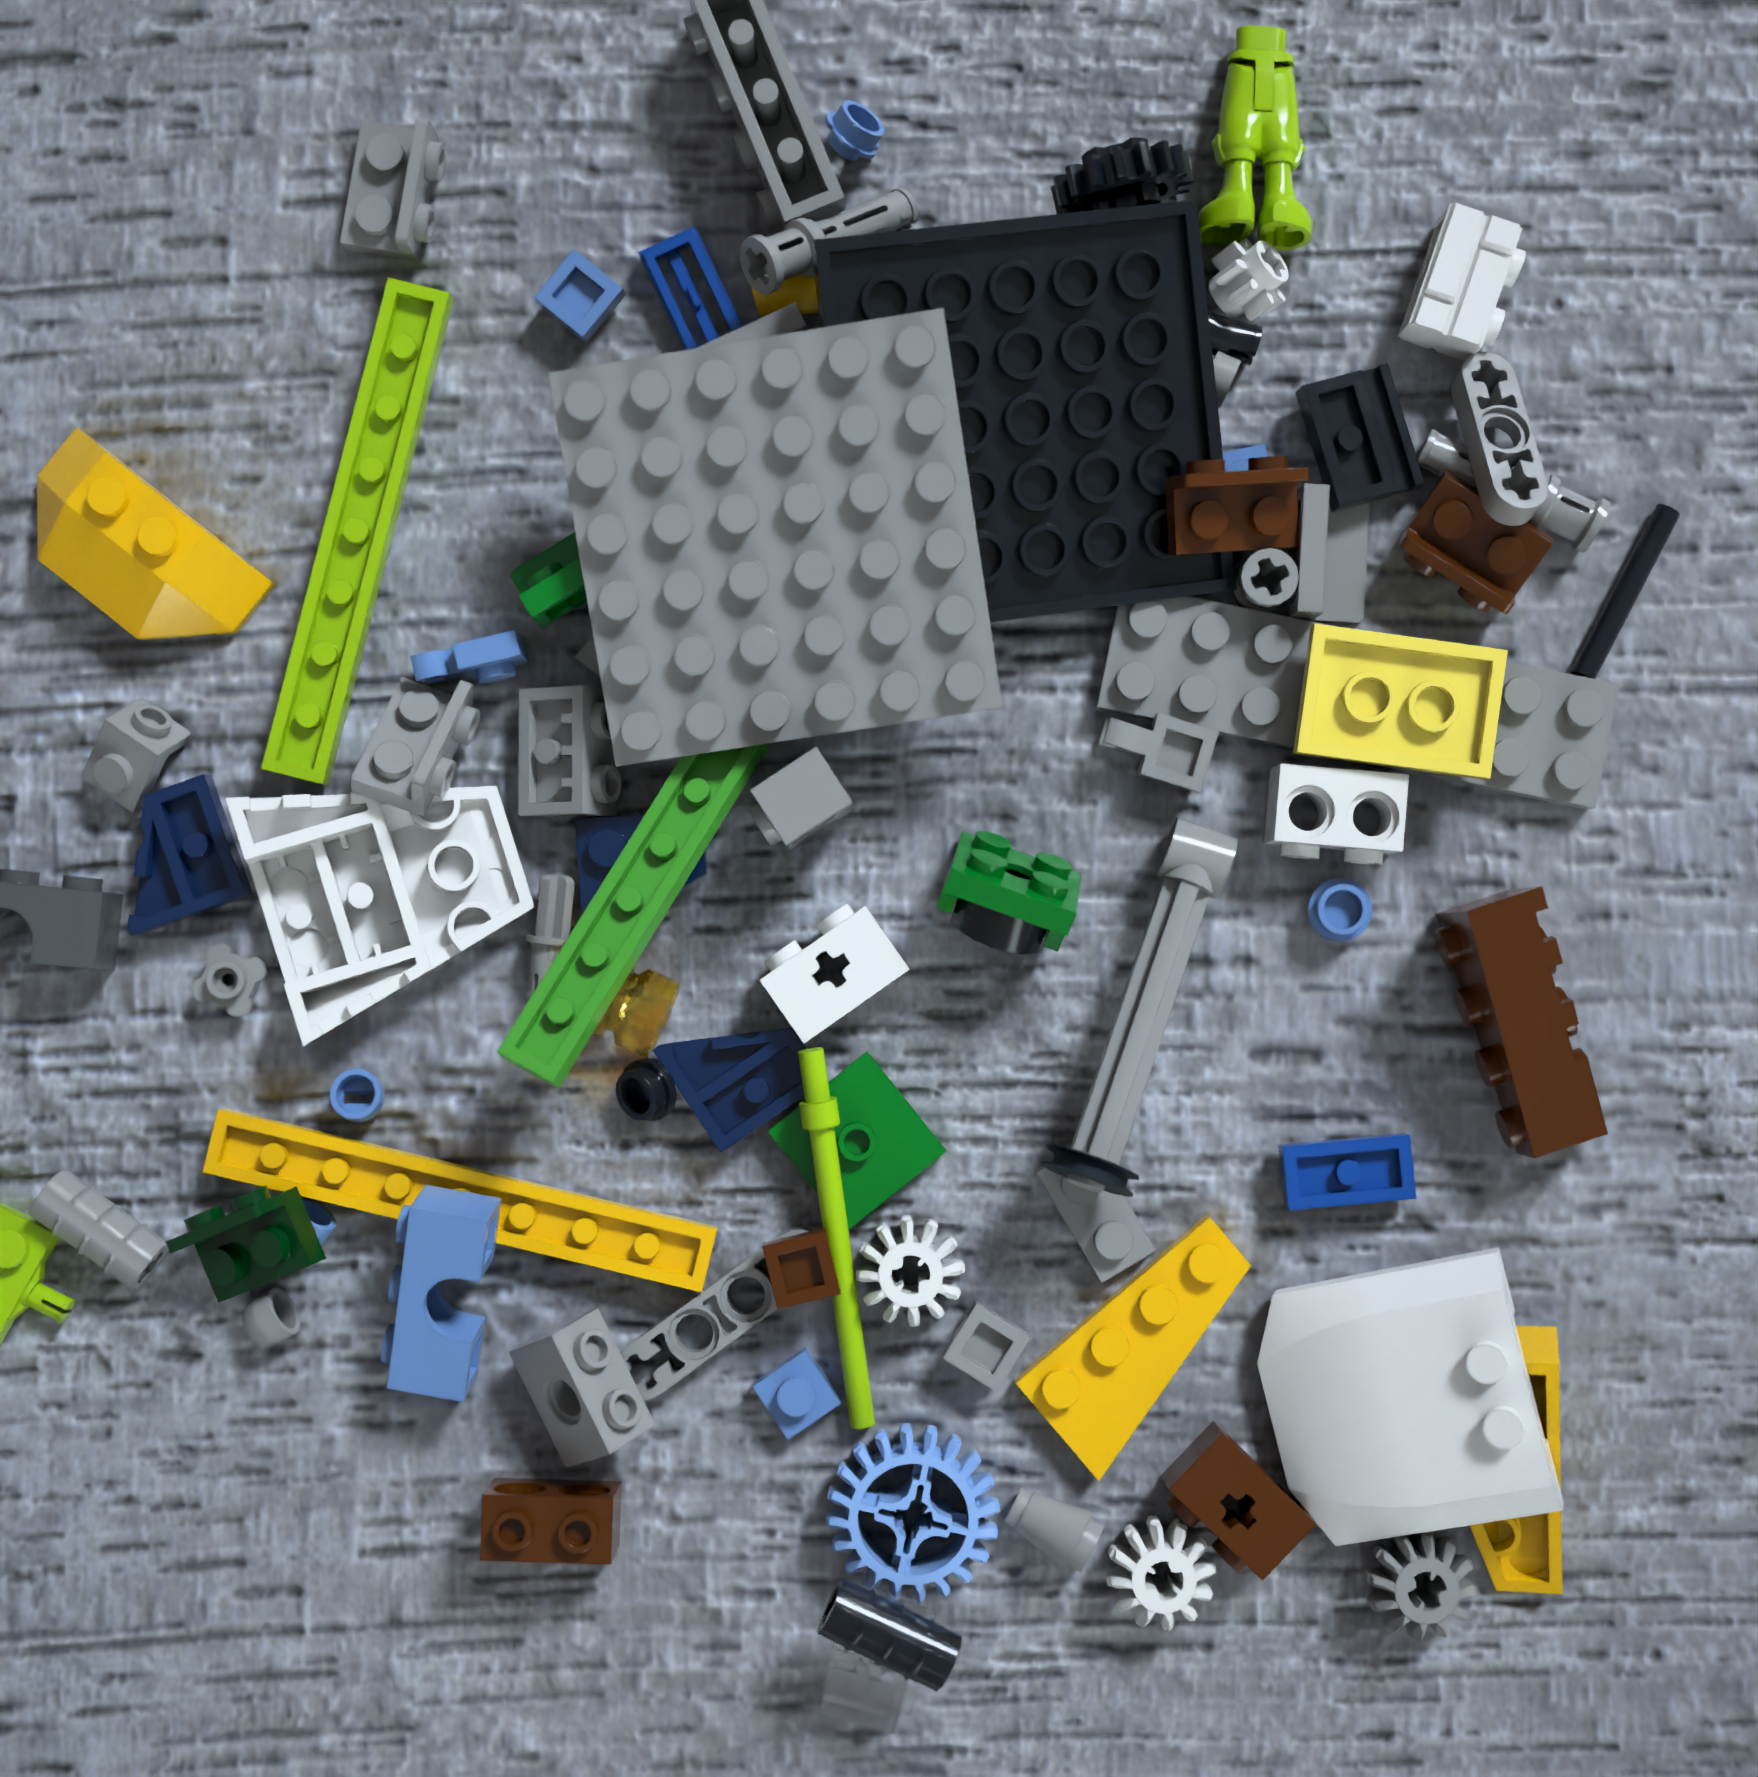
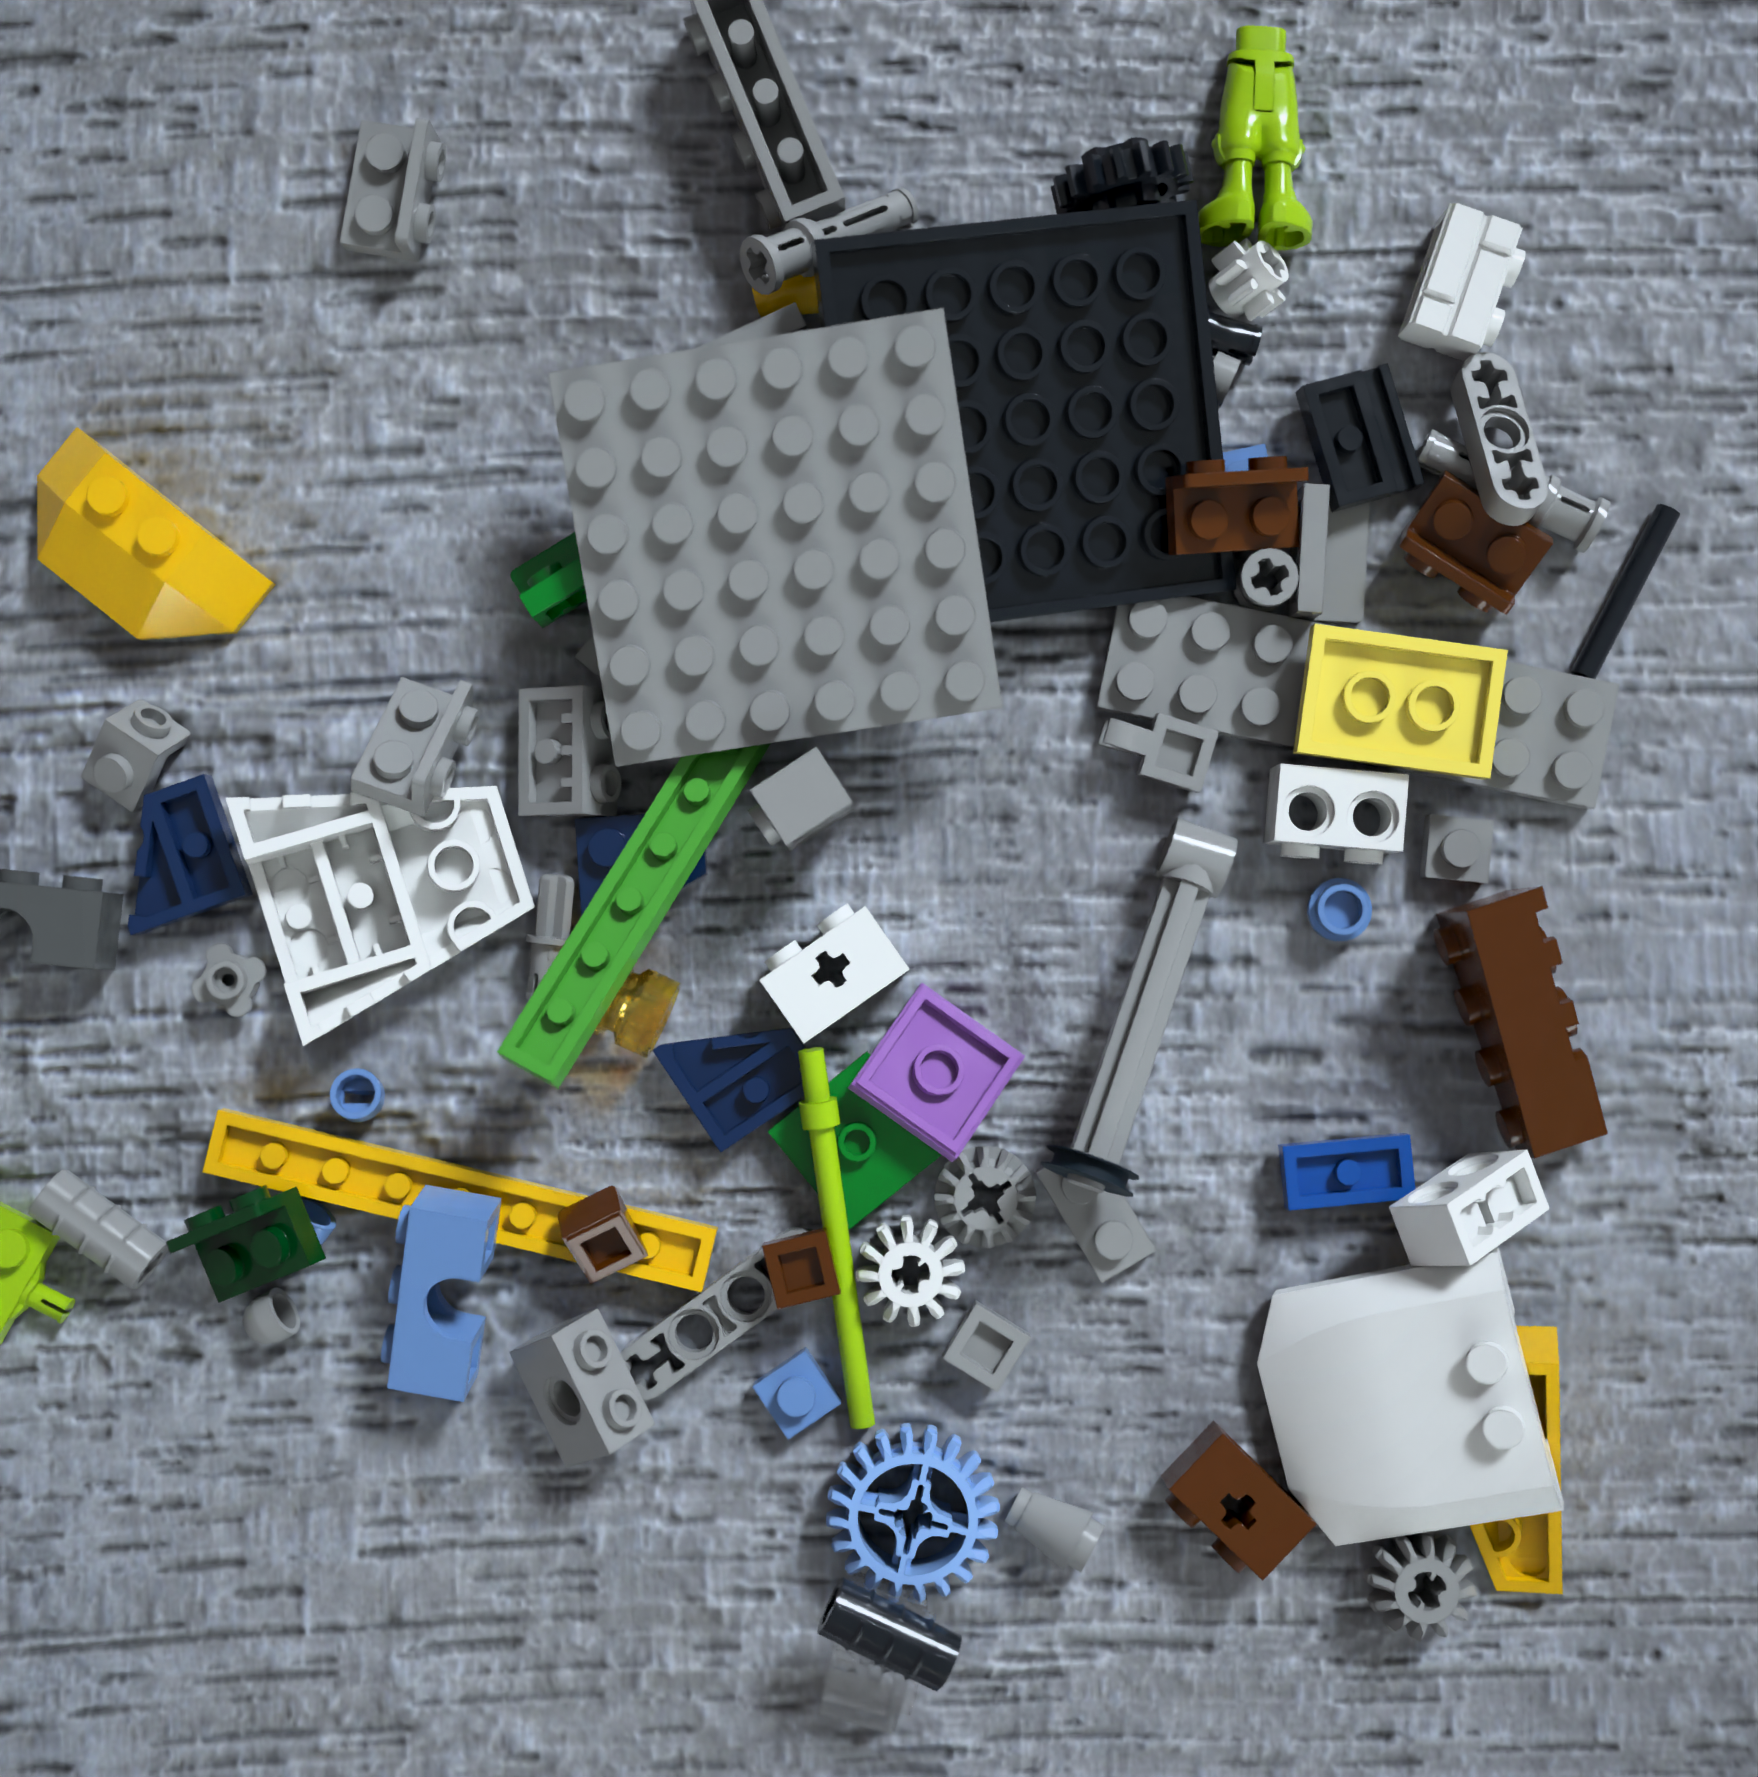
(357, 532): lime plate -> none
(488, 657): medium blue plate -> none
(550, 1521): reddish brown brick -> none
(579, 296): medium blue plate -> none
(601, 1234): none -> reddish brown slope
(646, 1090): black plate -> none
(670, 248): blue tile -> none
(854, 131): medium blue plate -> none
(936, 1072): none -> medium lavender plate
(993, 1167): none -> light grey gear
(1008, 895): green piece -> none
(1126, 1351): yellow wing -> none
(1168, 1596): white gear -> none
(1456, 849): none -> light grey plate
(1469, 1208): none -> white brick

